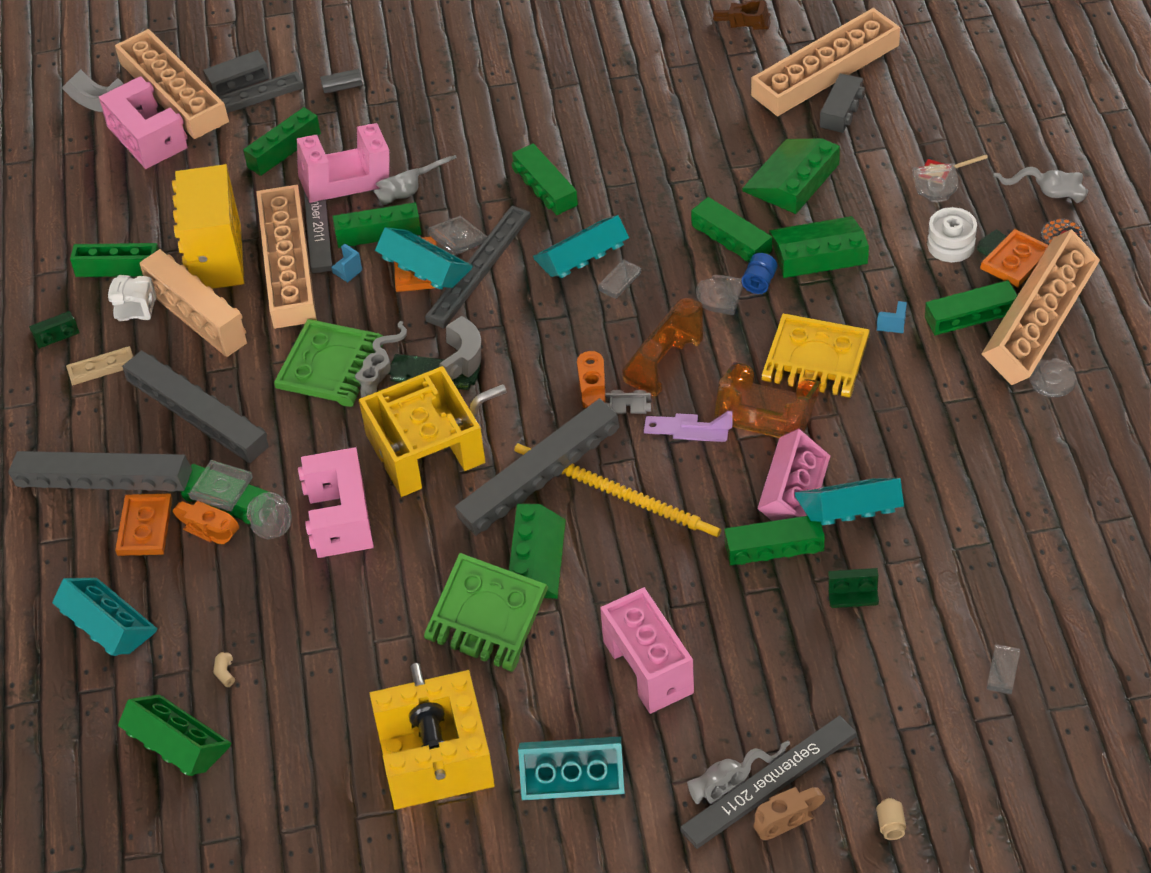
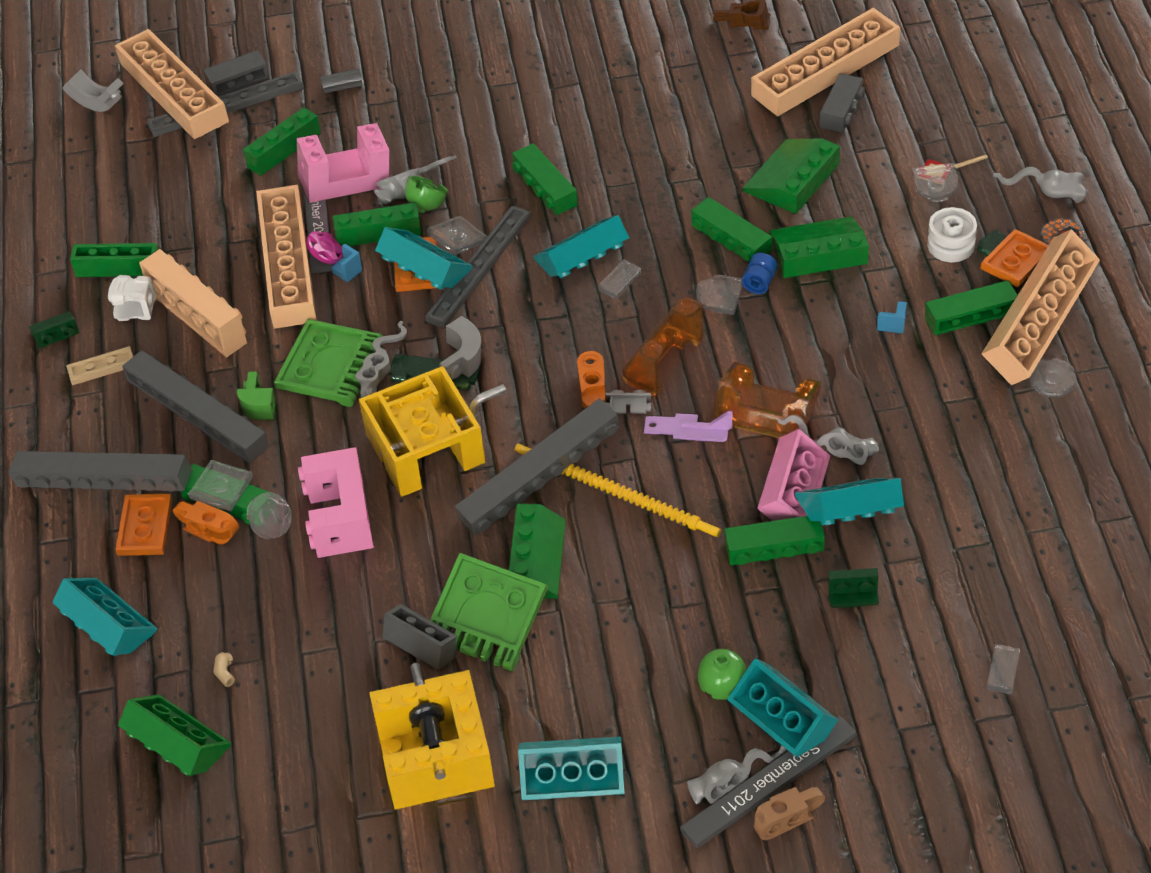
(134, 120): bright pink piece -> none
(208, 226): yellow piece -> none
(256, 401): none -> bright green brick
(324, 246): none -> dark pink wheel
(419, 636): none -> dark grey brick
(424, 193): none -> bright green cylinder
(643, 636): bright pink piece -> none
(720, 672): none -> bright green cylinder
(781, 708): none -> teal slope
(815, 351): yellow hinge -> none
(840, 442): none -> light grey animal
(891, 819): tan brick -> none

